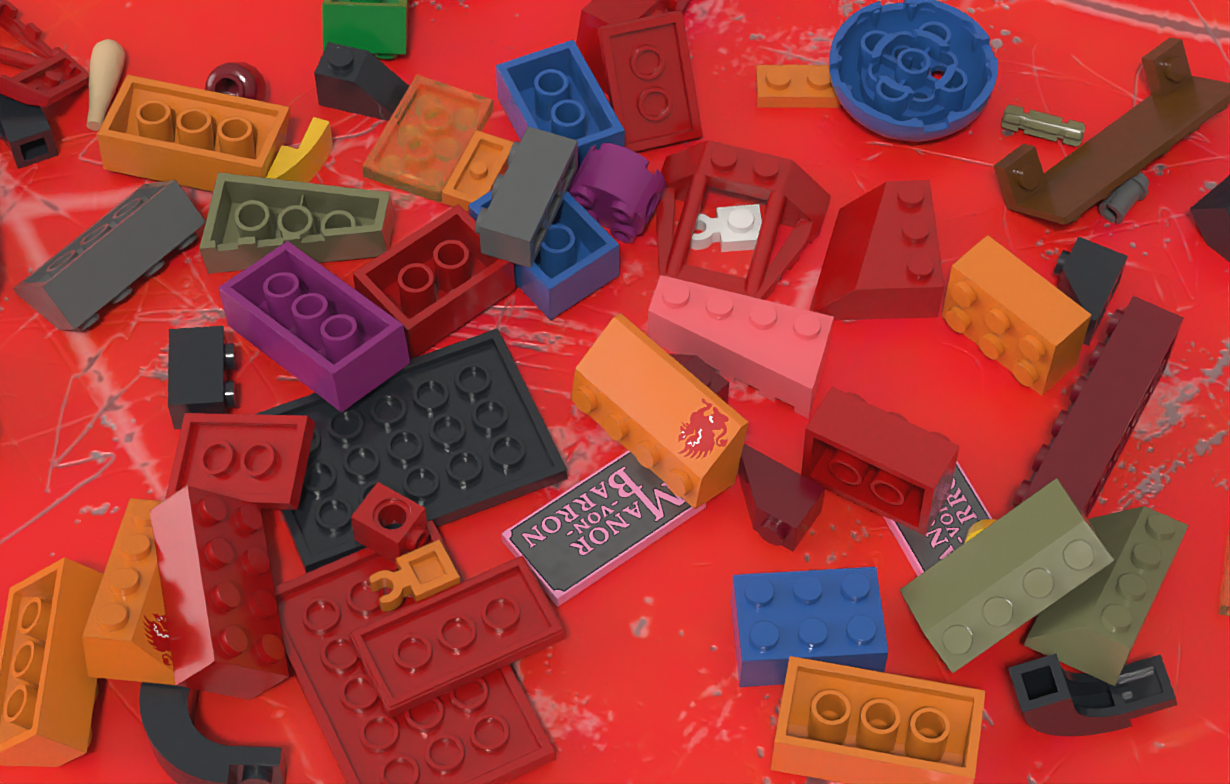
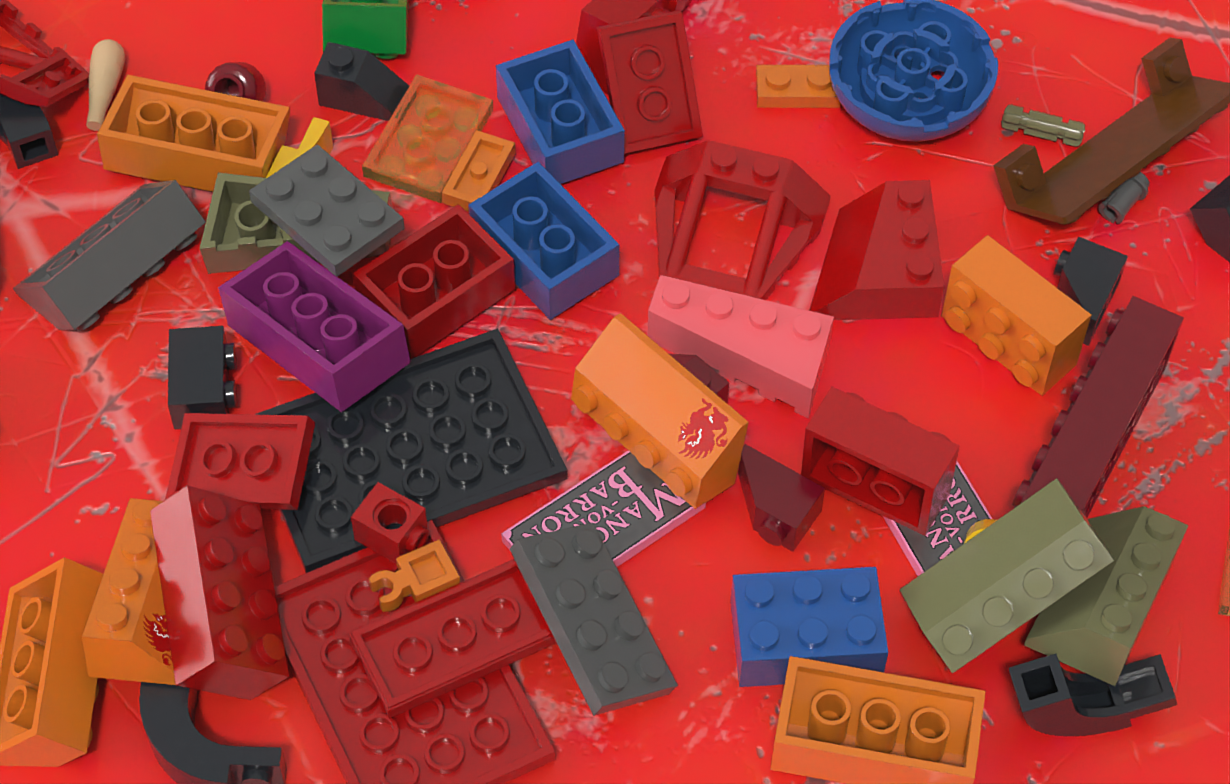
(327, 210): none -> dark grey plate
(527, 196): dark grey brick -> none
(593, 618): none -> dark grey plate
(617, 189): magenta brick -> none
(733, 227): white plate -> none

